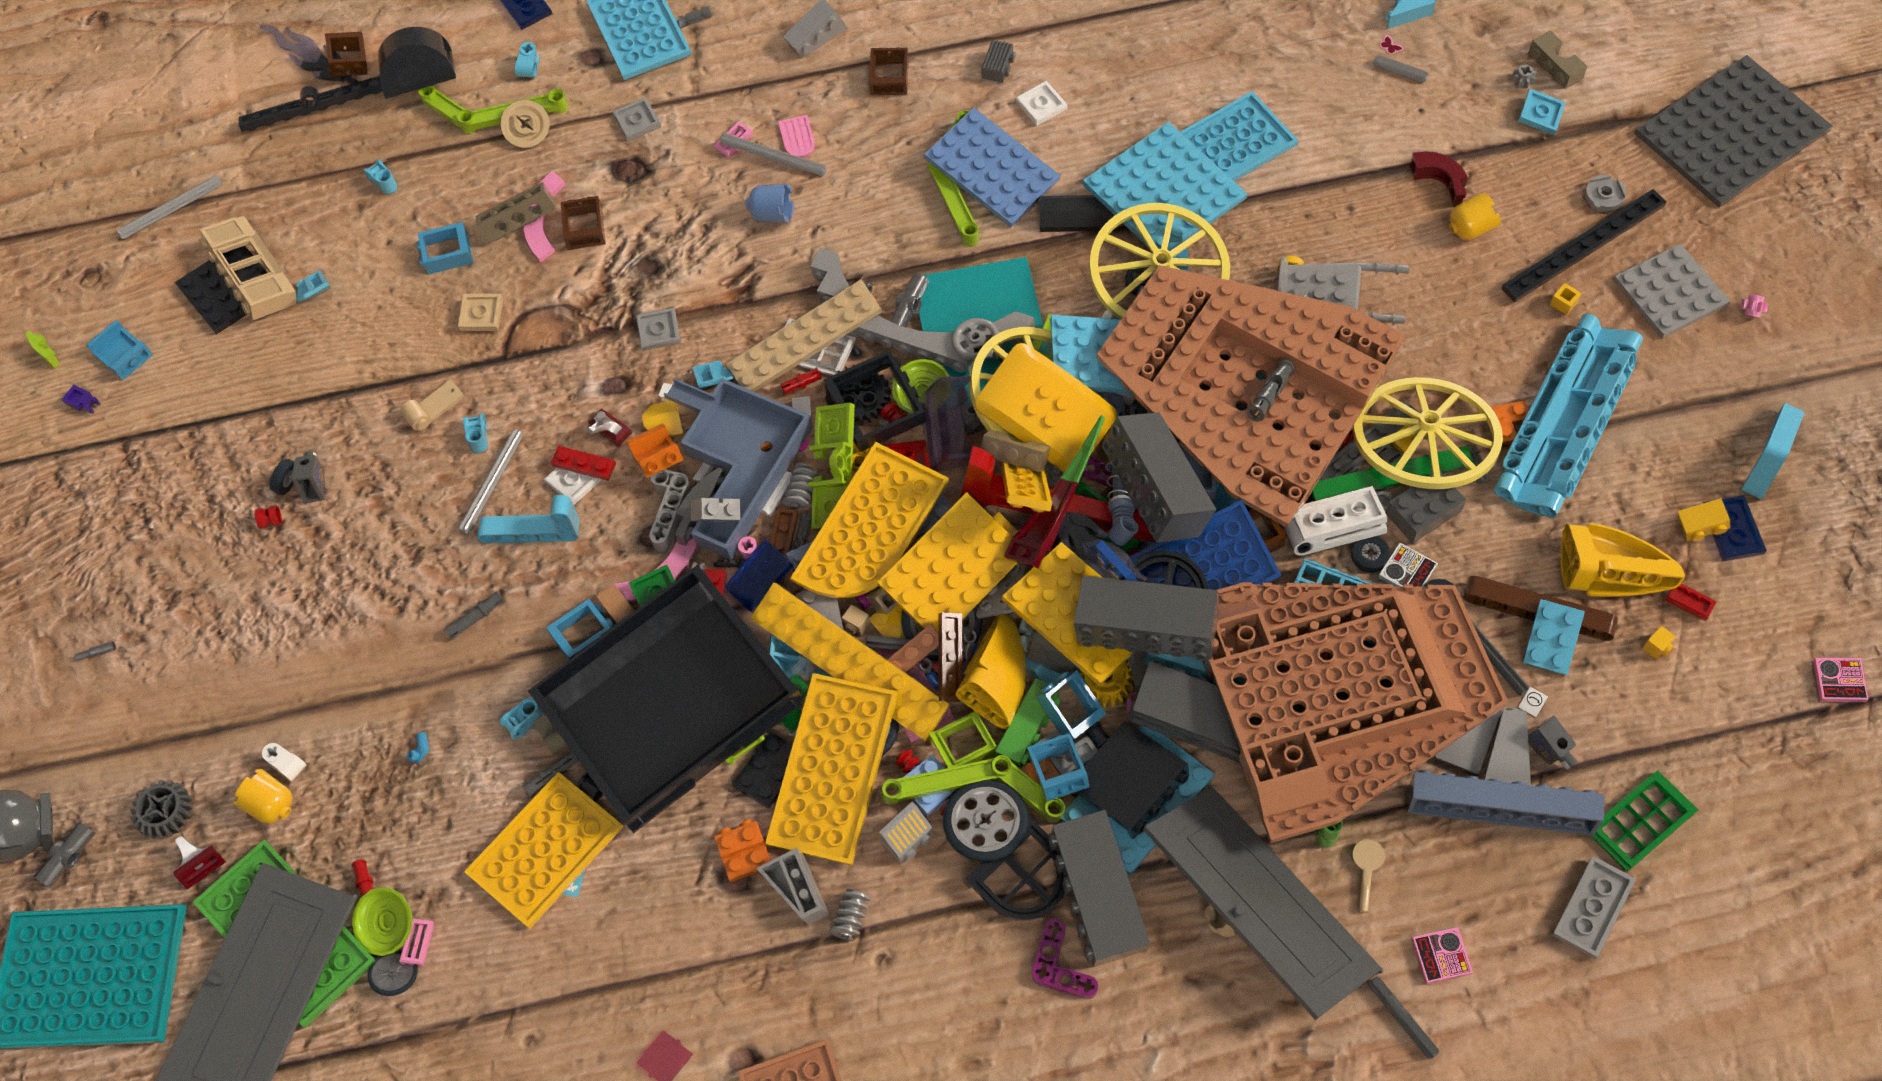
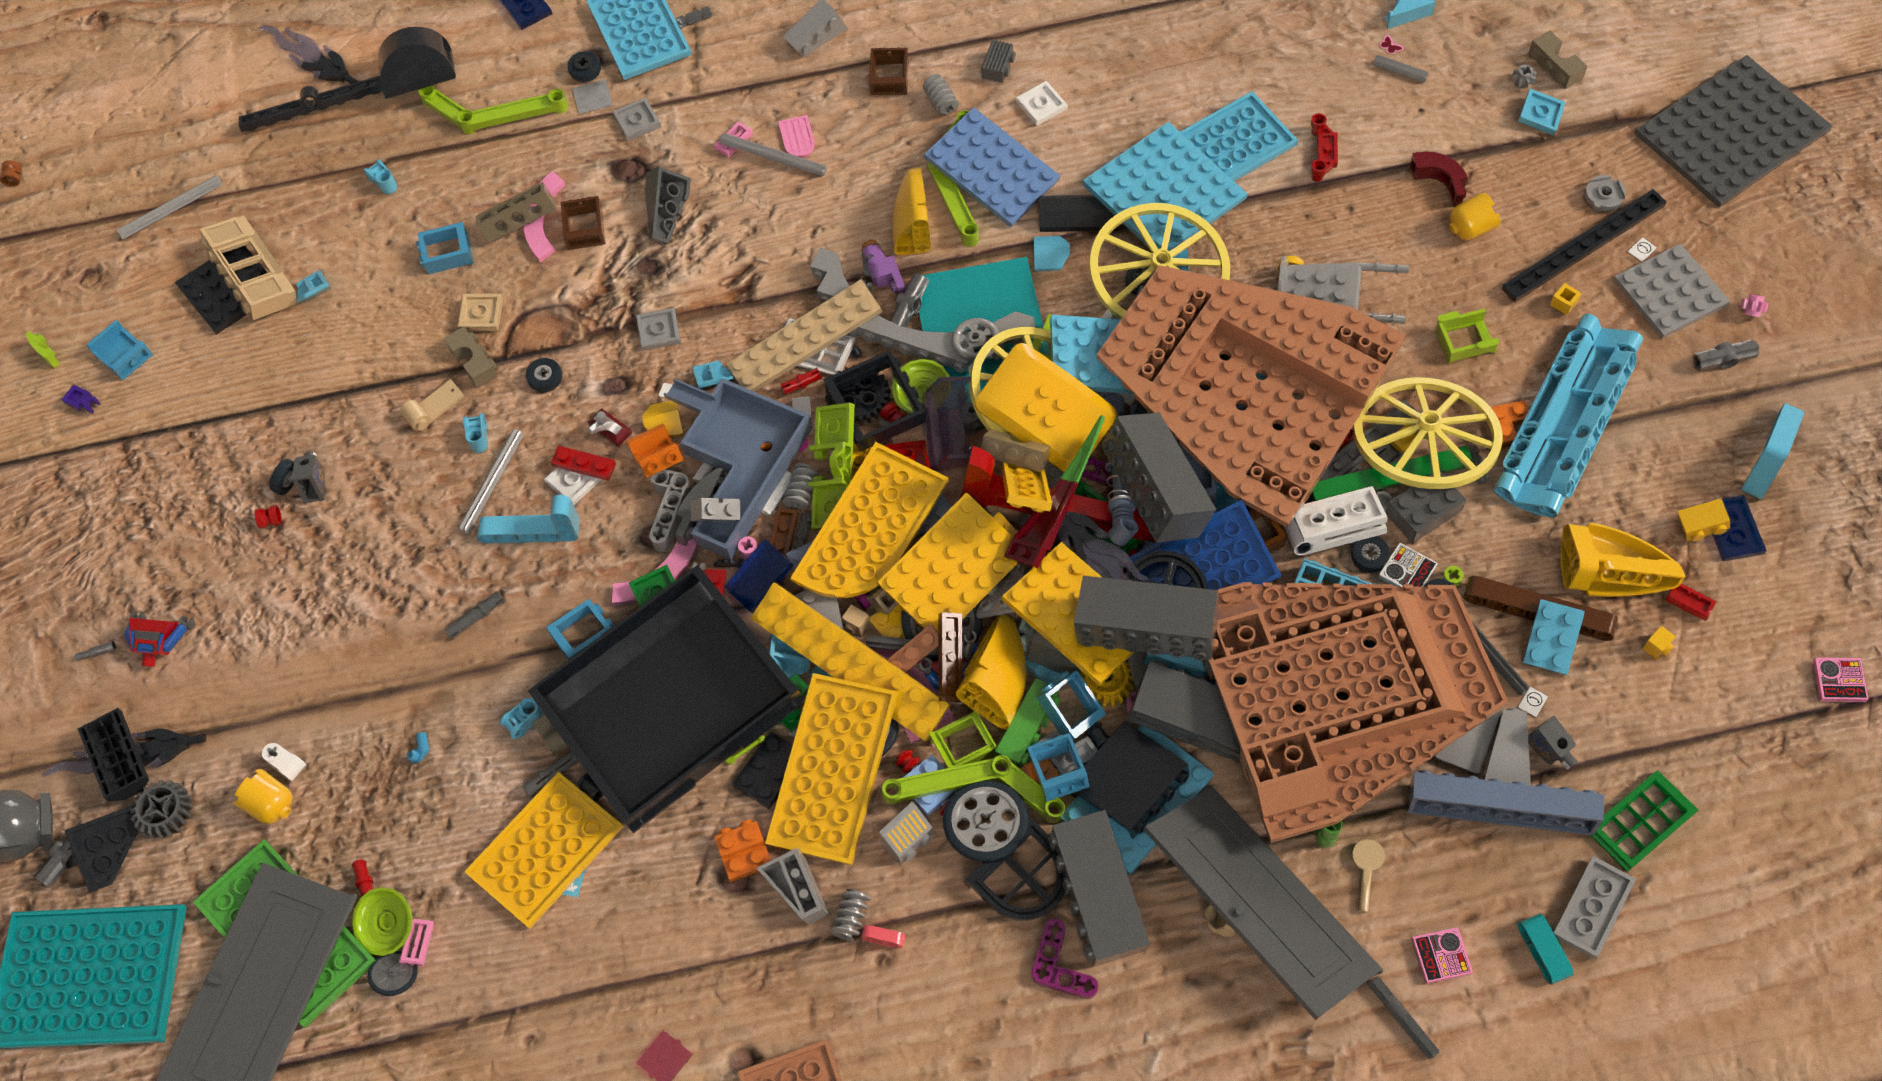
(10, 173): none -> dark orange wheel
(102, 847): none -> black plate
(114, 756): none -> black piece
(154, 636): none -> torso
(156, 753): none -> black piece
(196, 862): dark red piece -> none
(346, 42): reddish brown window -> none
(464, 345): none -> dark tan arch
(525, 111): tan gear -> none
(527, 61): medium azure piece -> none
(547, 383): none -> black bush
(584, 66): none -> black wheel
(592, 96): none -> flat silver sticker
(615, 603): medium nougat slope -> none
(664, 201): none -> dark grey wedge
(771, 203): medium blue cylinder -> none
(805, 674): clear plate -> none
(880, 268): none -> medium lavender plate
(883, 936): none -> coral beam
(910, 216): none -> yellow panel
(940, 95): none -> light grey piece
(1050, 253): none -> medium azure slope
(1111, 561): blue wing -> none
(1270, 390): dark grey piece -> none
(1327, 147): none -> red plate
(1453, 569): none -> lime bush
(1455, 321): none -> lime piece
(1545, 949): none -> teal beam
(1642, 249): none -> white sticker
(1725, 355): none -> flat silver piece

